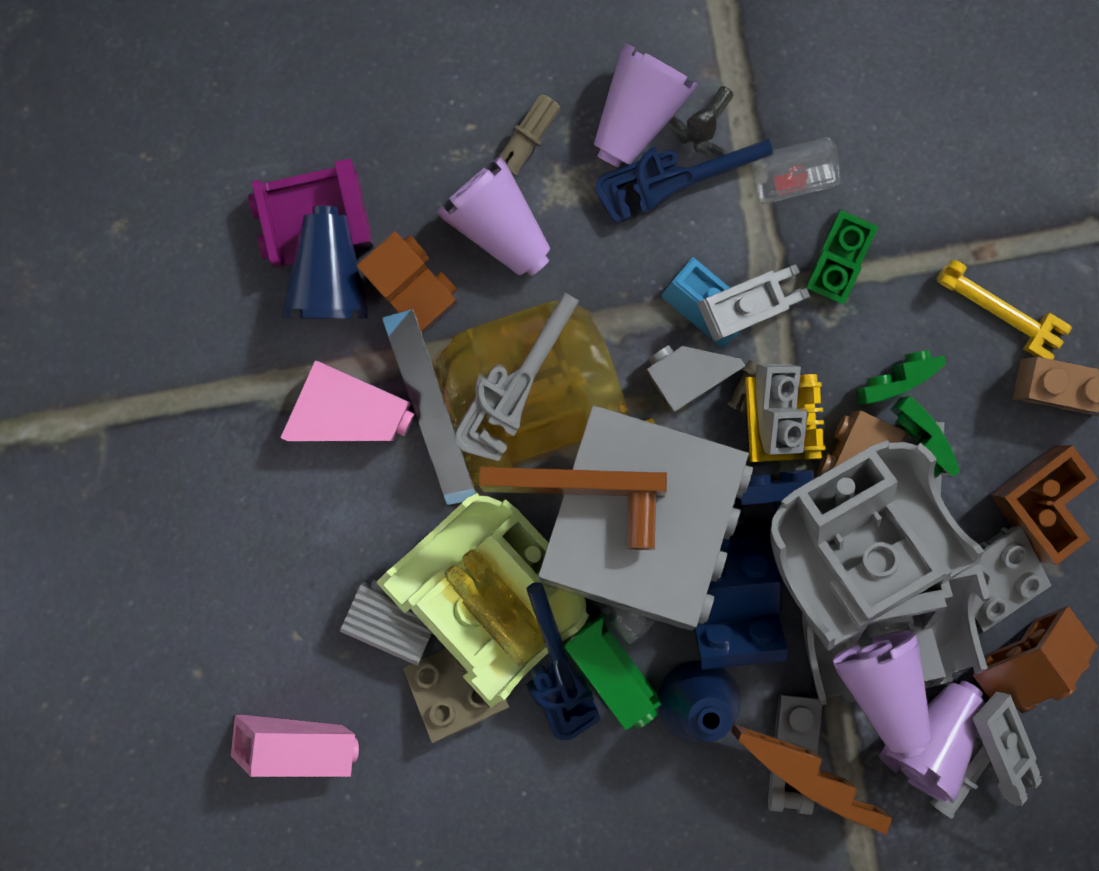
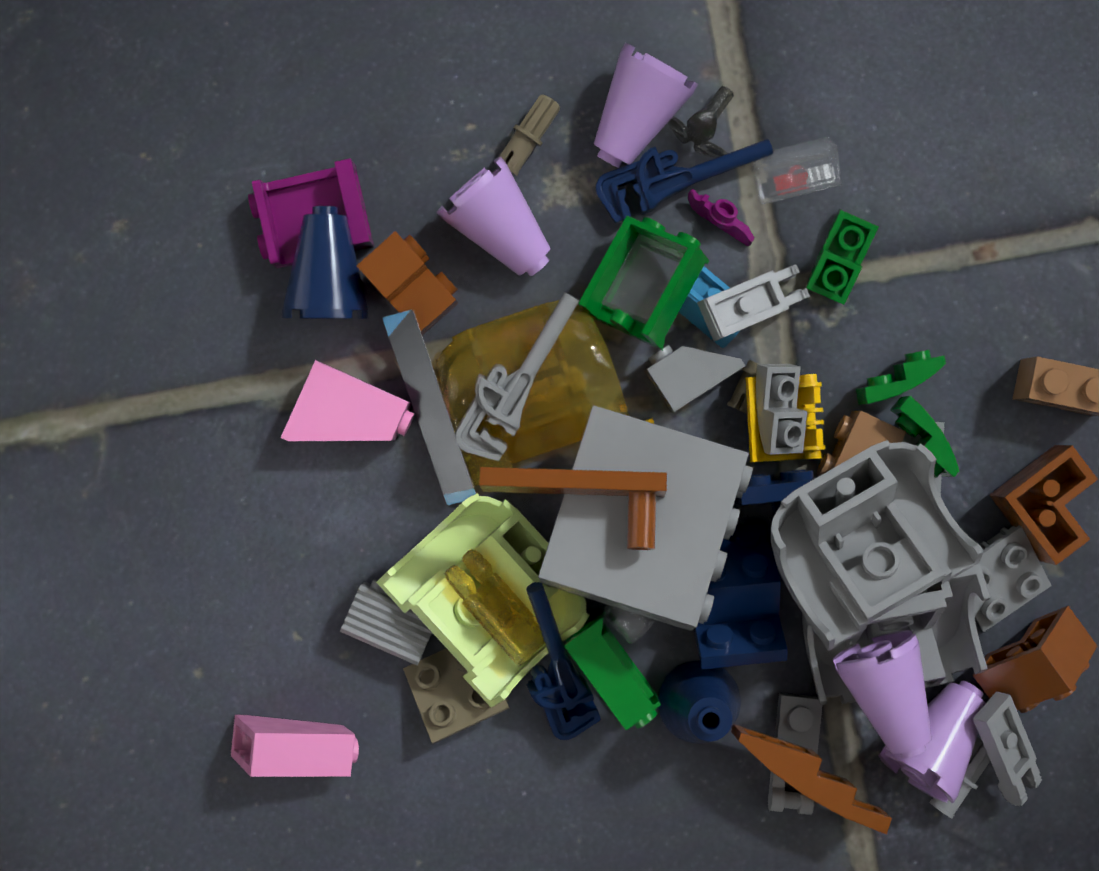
(644, 280): none -> green window
(721, 214): none -> magenta piece
(1039, 332): yellow hinge -> none

